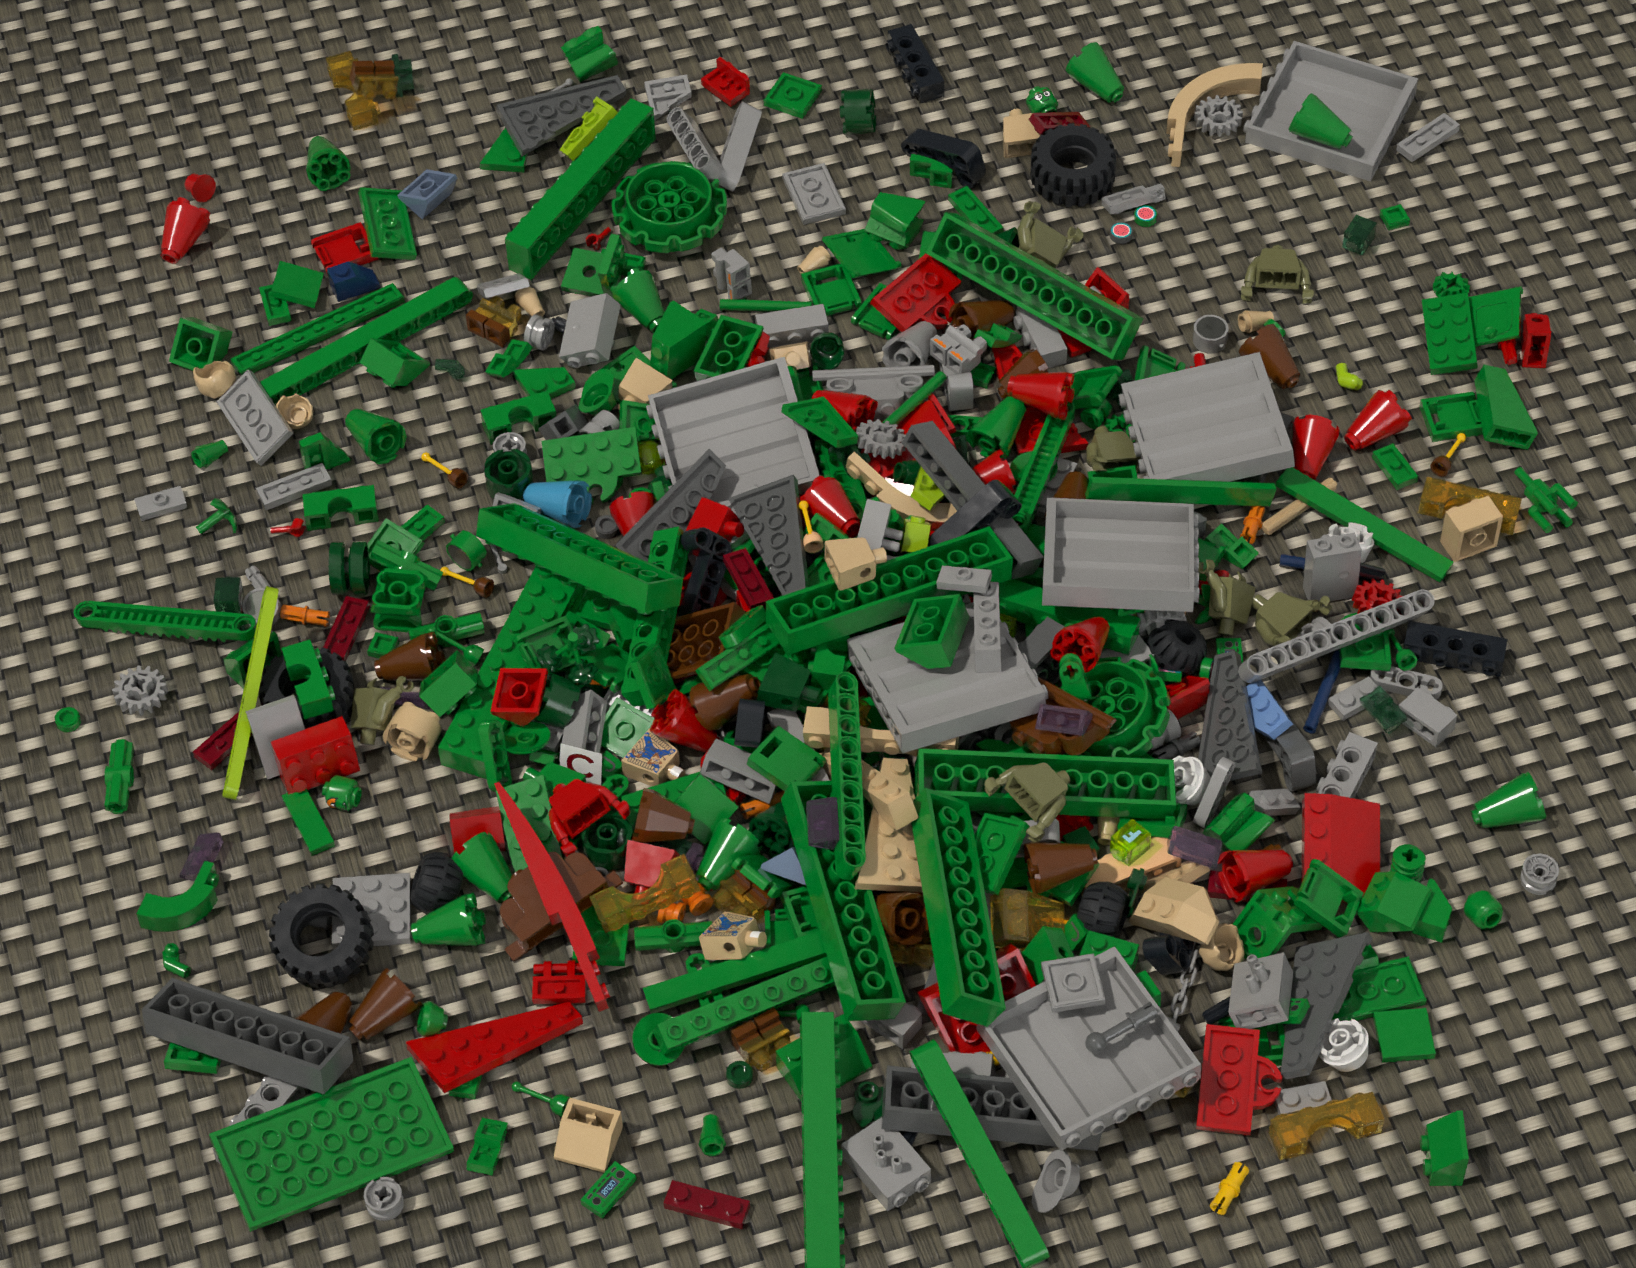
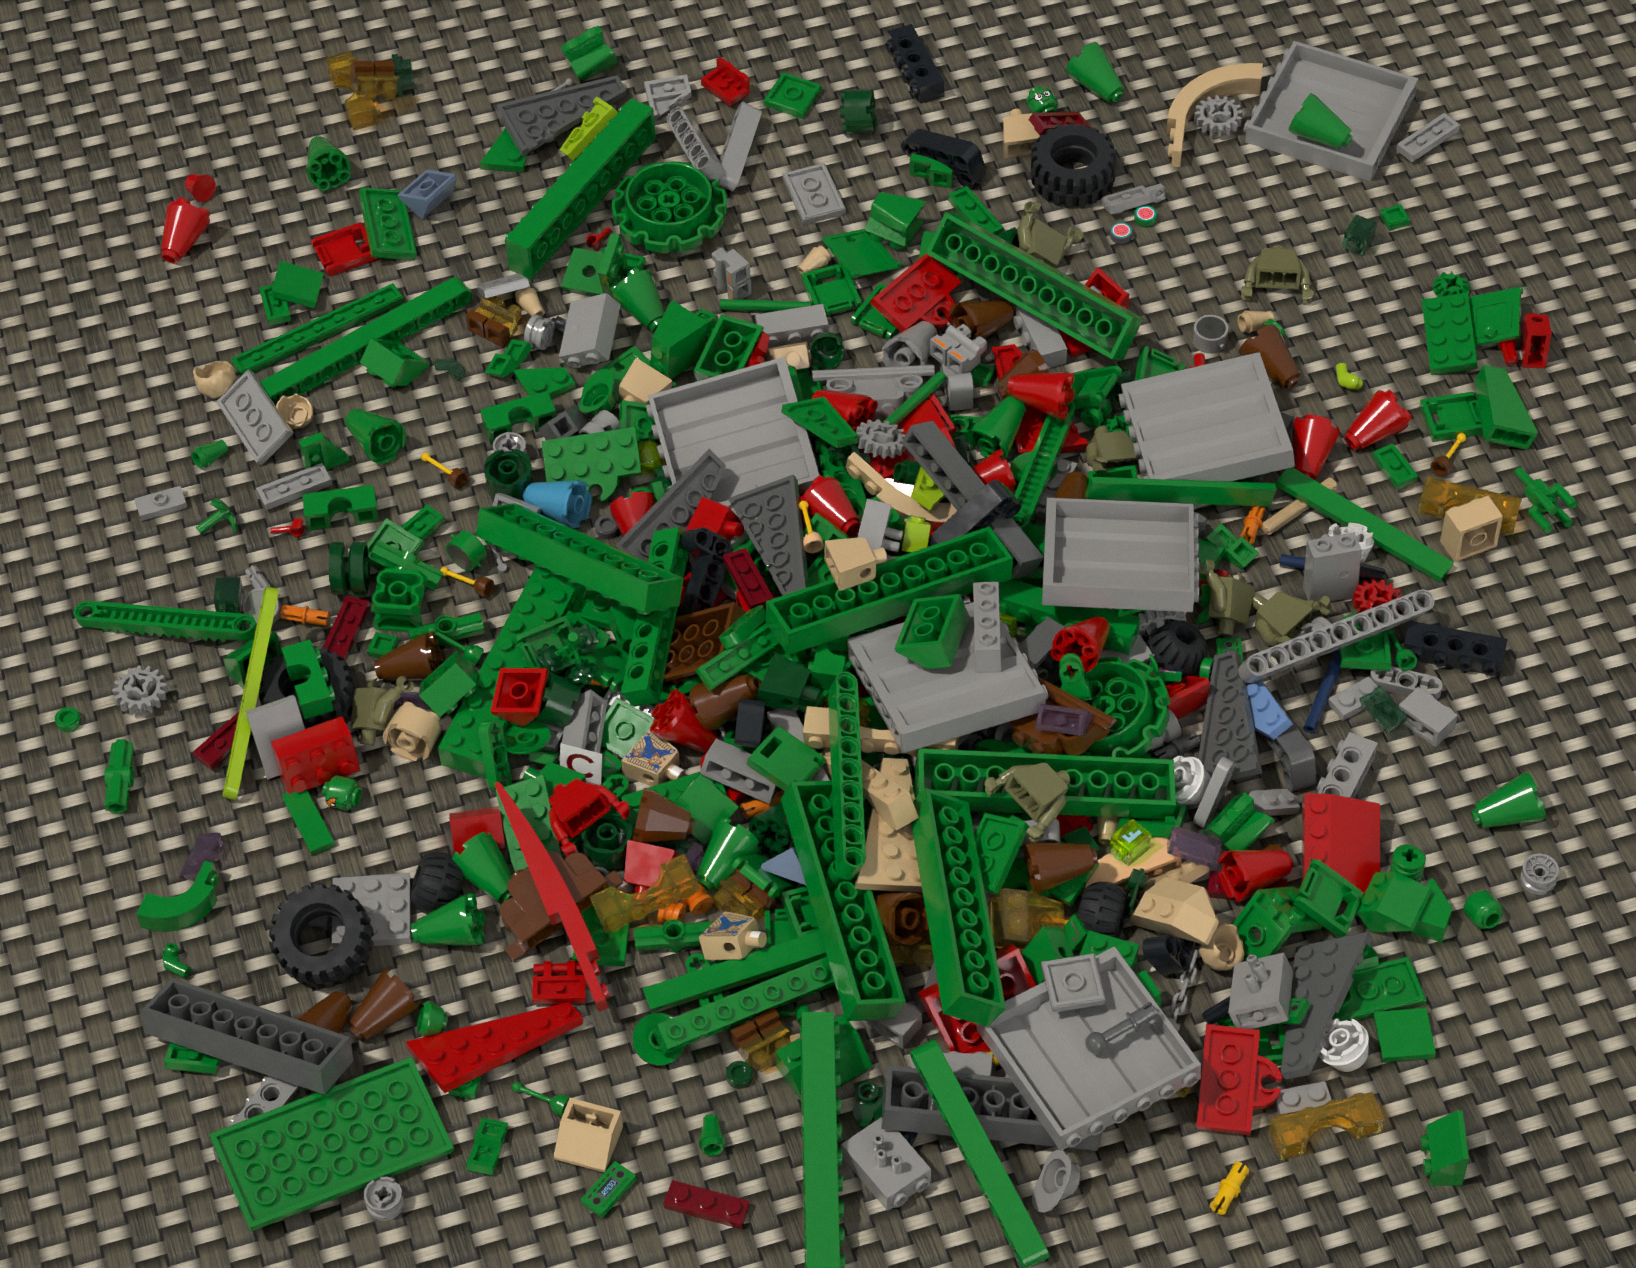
(199, 343): green slope -> none
(351, 280): dark blue slope -> none
(652, 675): green tile -> none
(823, 823): clear purple slope -> none
(964, 579): light grey plate -> none
(999, 336): green slope -> none

